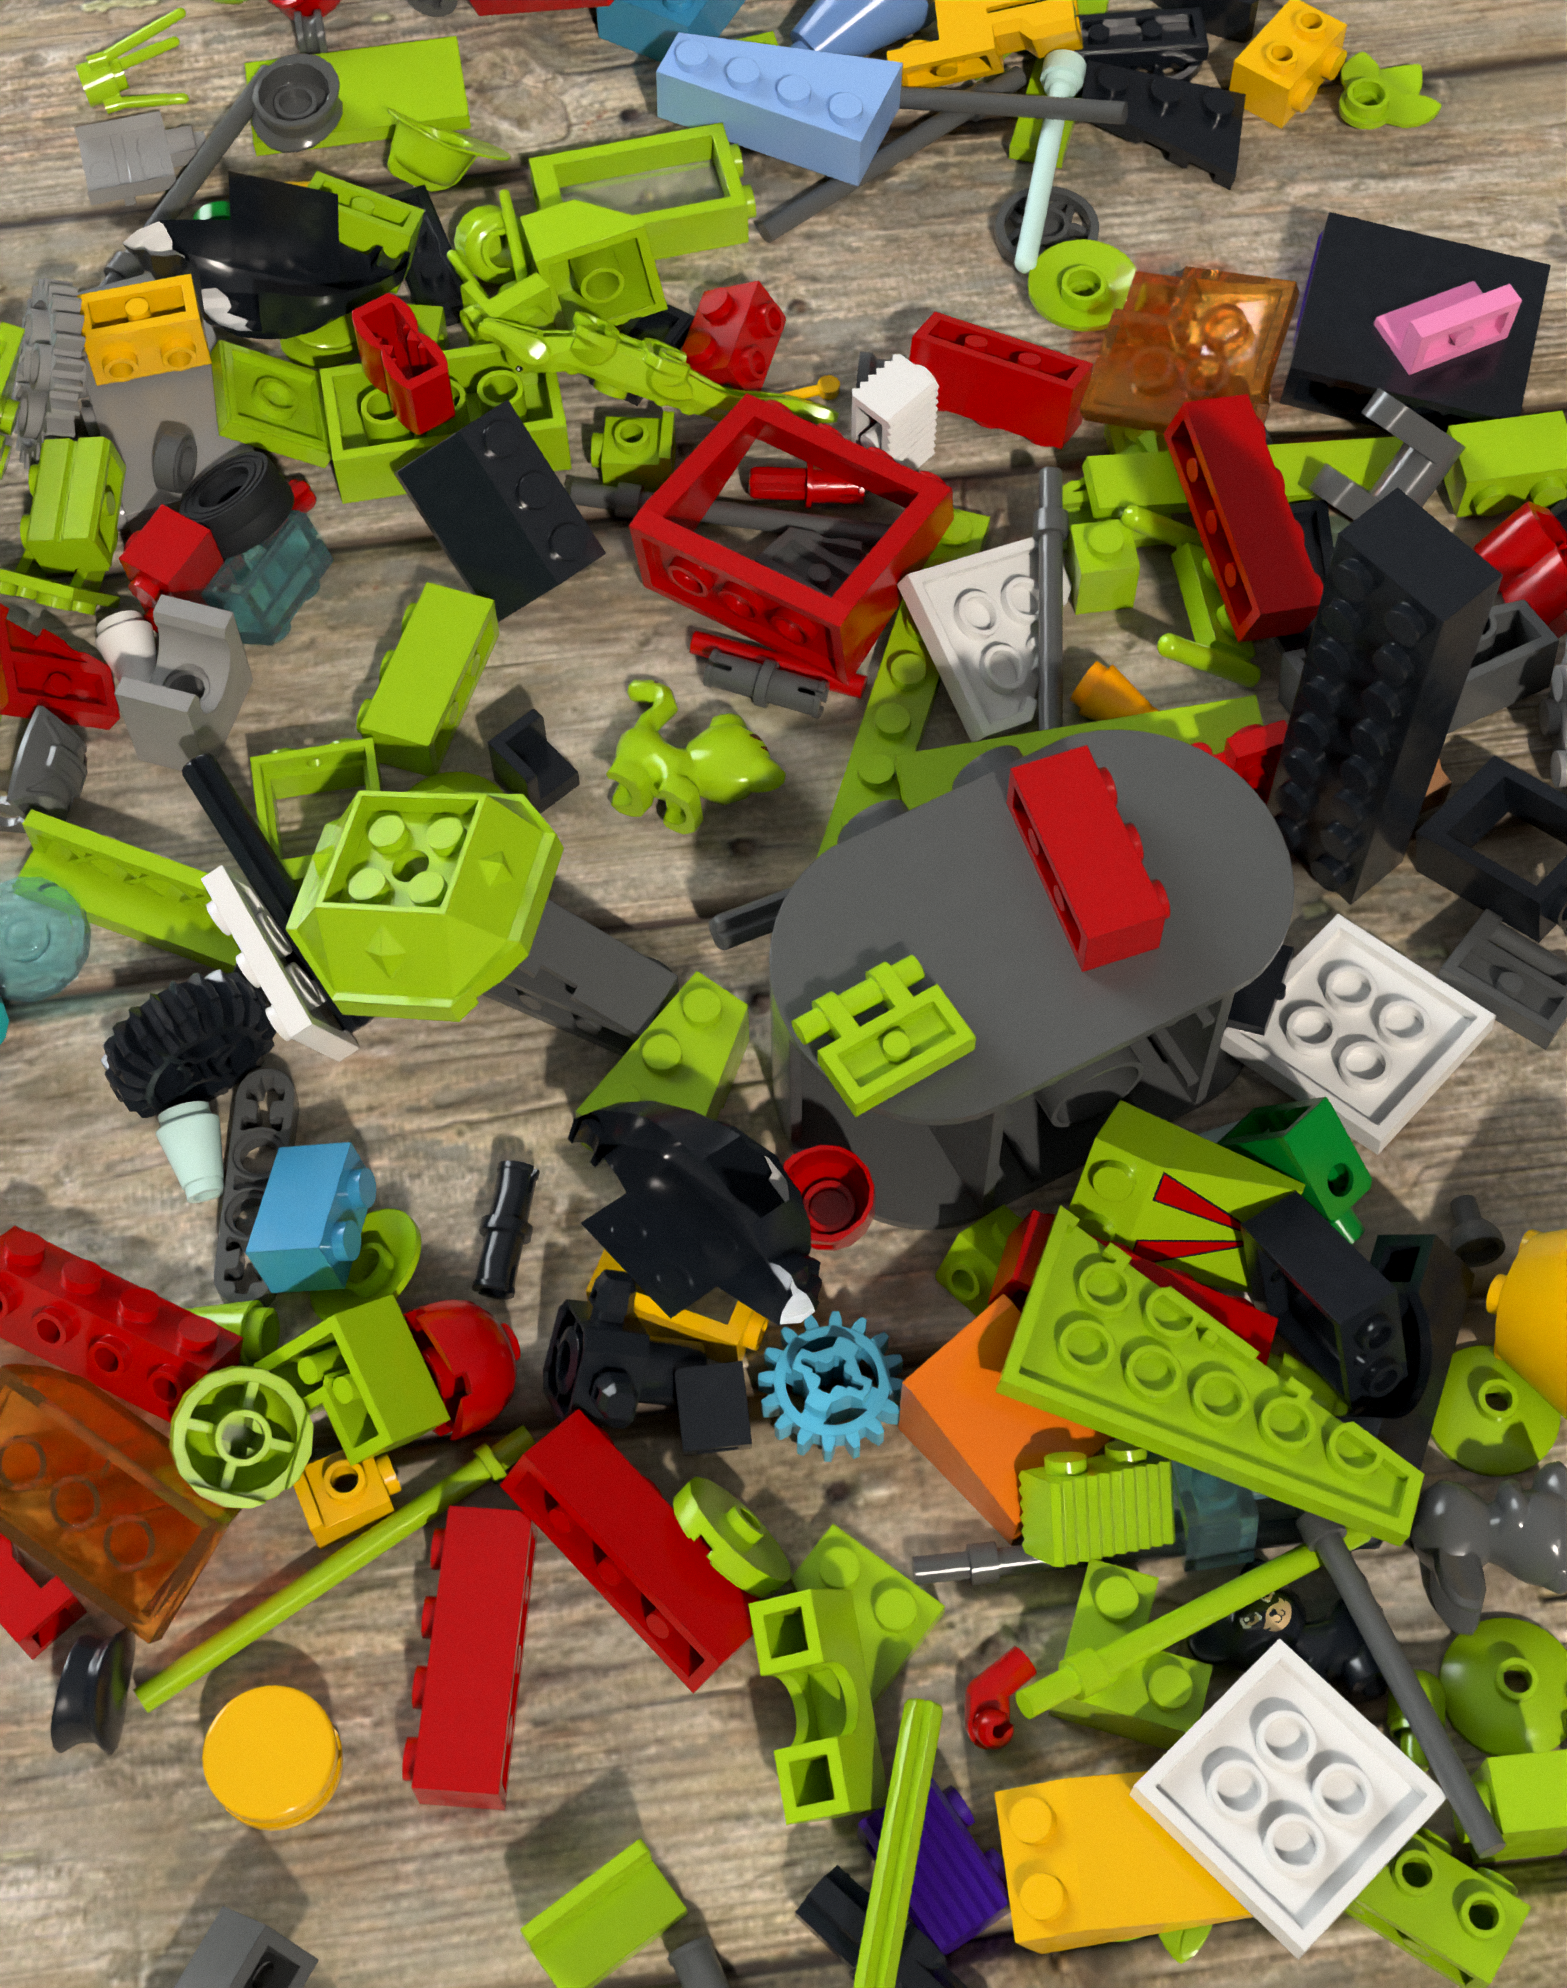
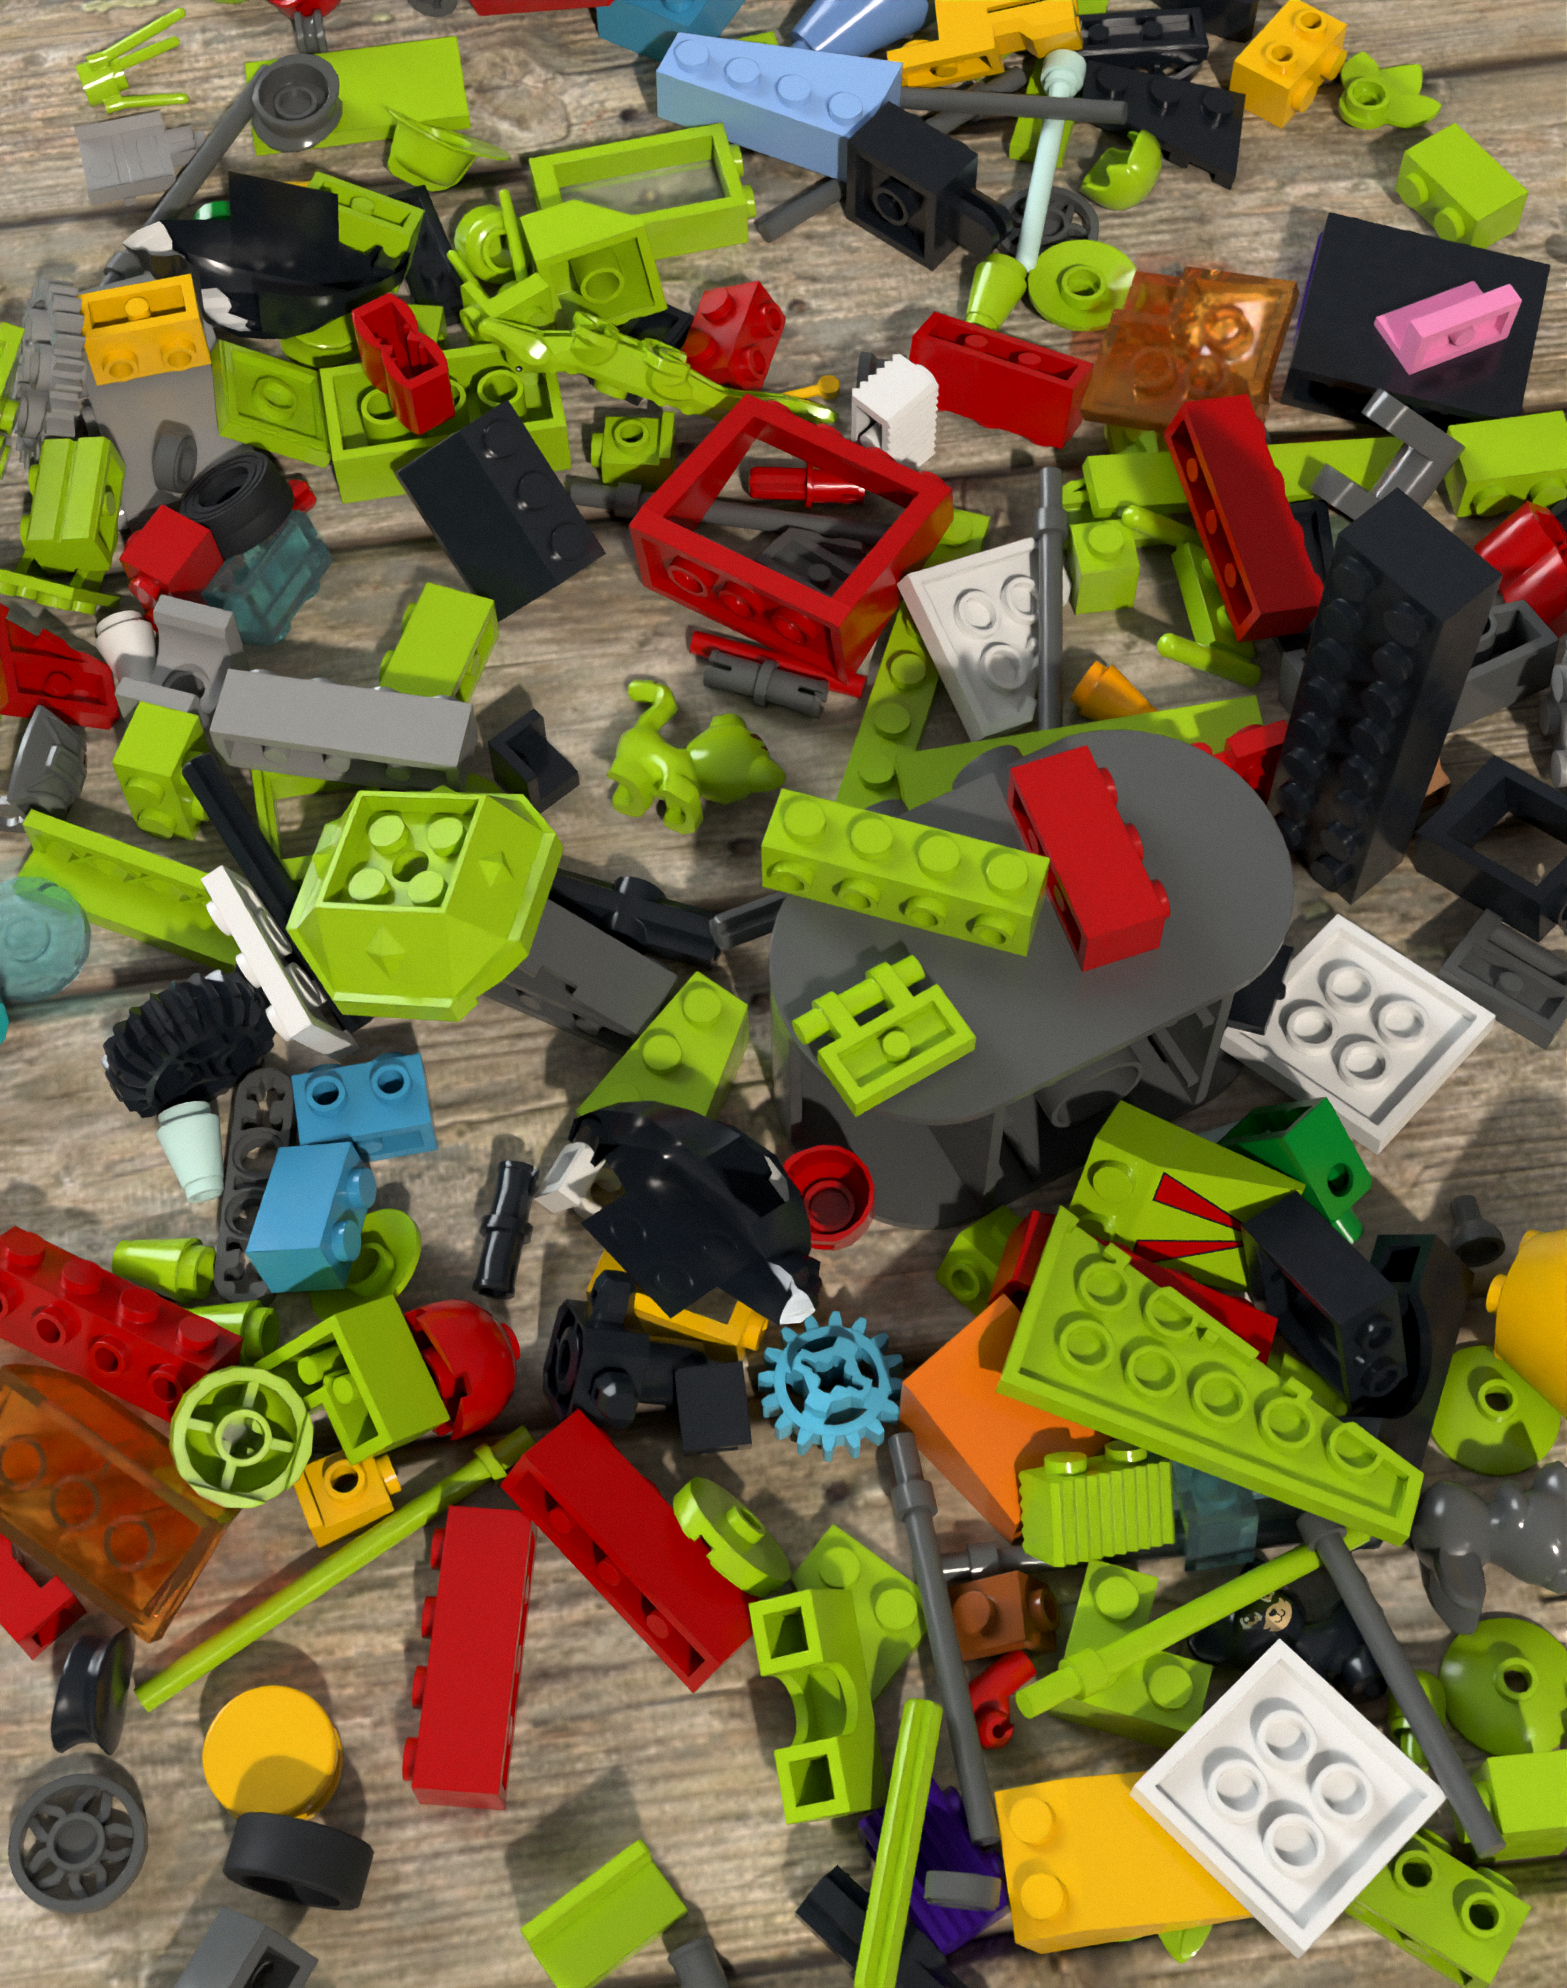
(78, 1844): none -> dark grey wheel
(151, 770): none -> lime brick
(169, 1267): none -> lime cone
(298, 1861): none -> black tyre
(343, 732): none -> light grey brick
(372, 1104): none -> dark azure brick
(571, 1181): none -> white tile
(639, 916): none -> black piece
(904, 872): none -> lime brick
(915, 1507): none -> dark grey bar
(919, 190): none -> black brick
(962, 1890): none -> dark grey tile
(995, 290): none -> lime cone
(1004, 1615): none -> dark orange bracket
(1125, 177): none -> lime hair
(1460, 189): none -> lime brick

